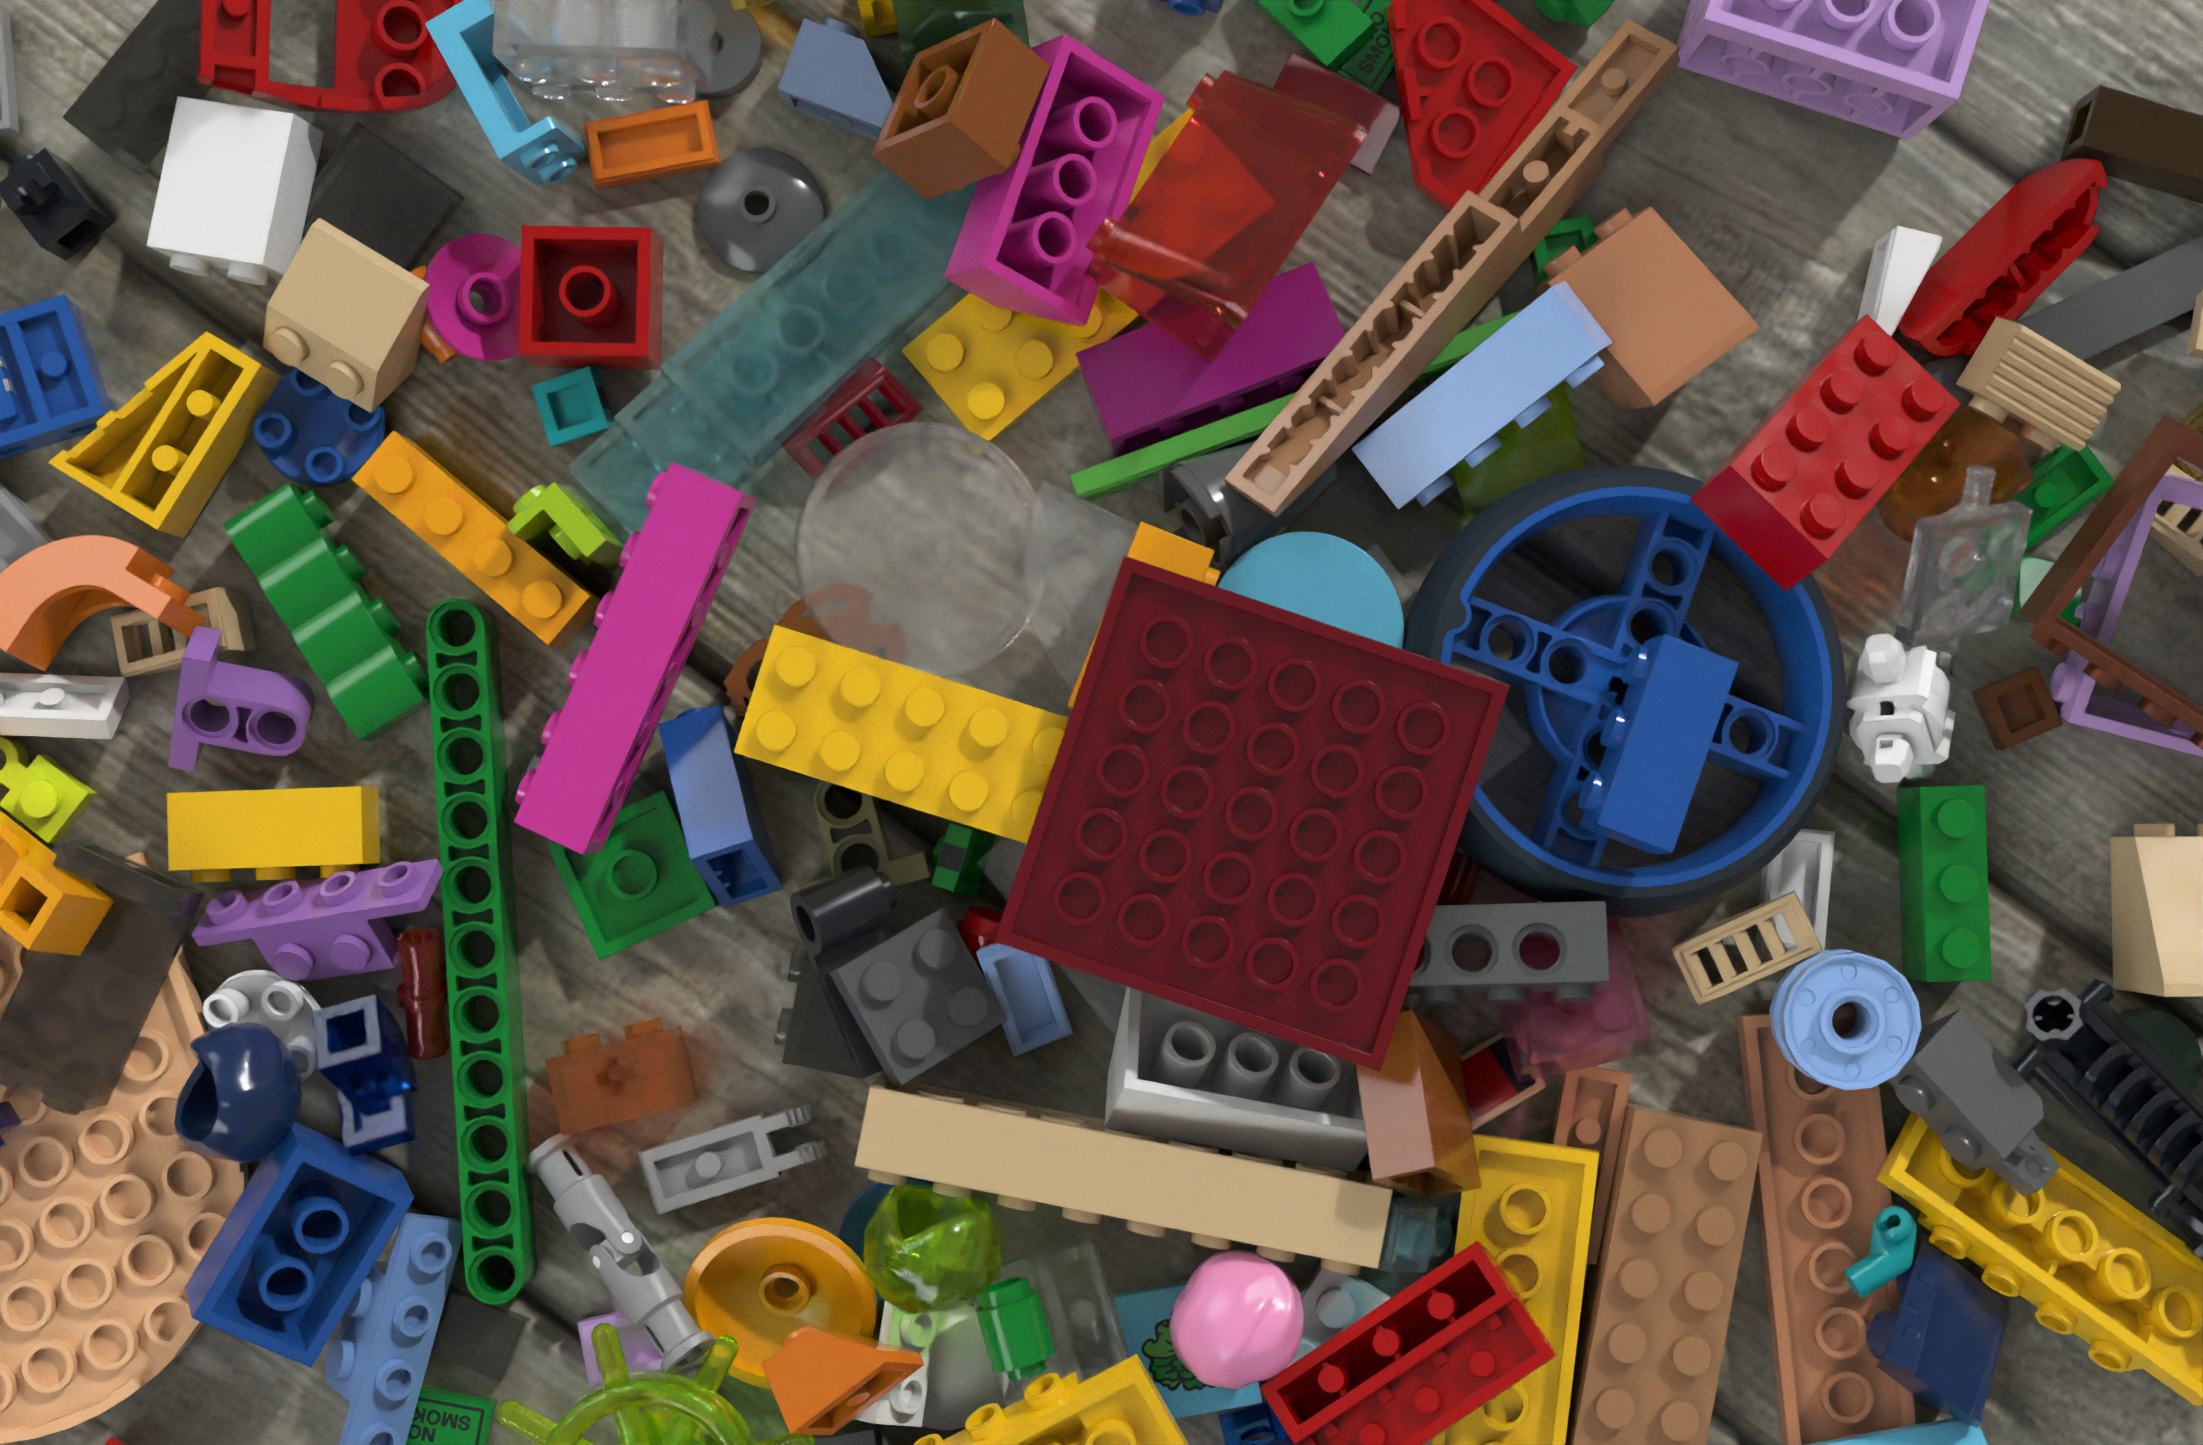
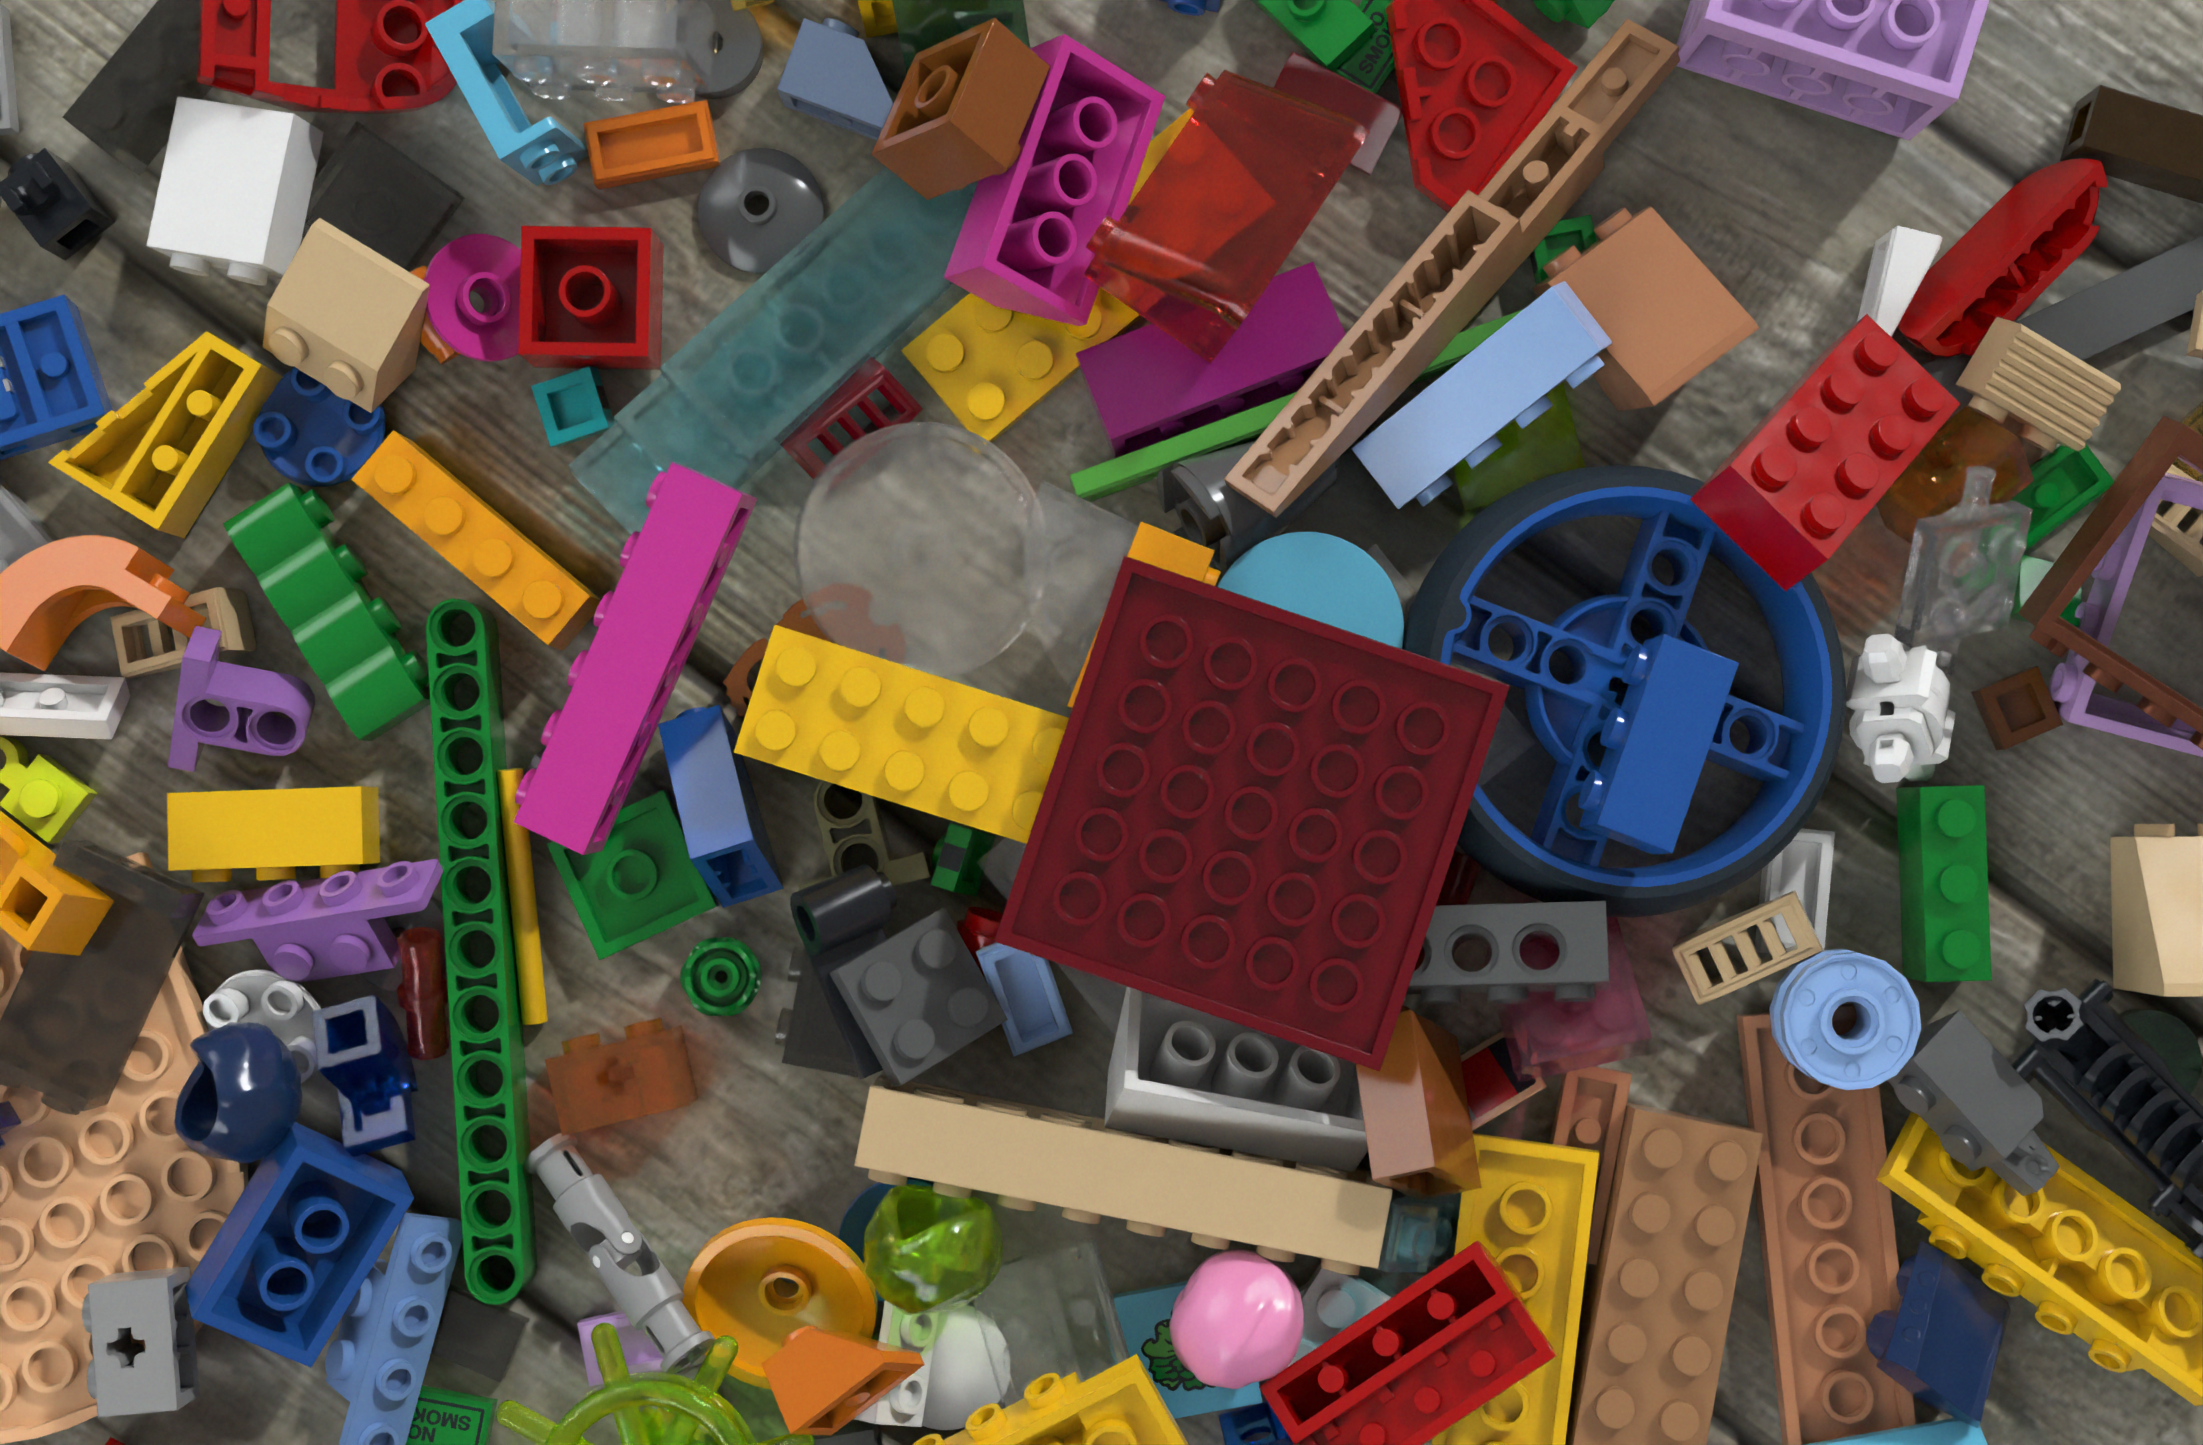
(152, 1309): none -> light grey brick
(522, 902): none -> yellow bar
(567, 519): lime bracket -> none
(700, 979): none -> green plate
(724, 1158): light grey hinge -> none
(1014, 1328): green brick -> none
(1889, 1253): teal arm -> none

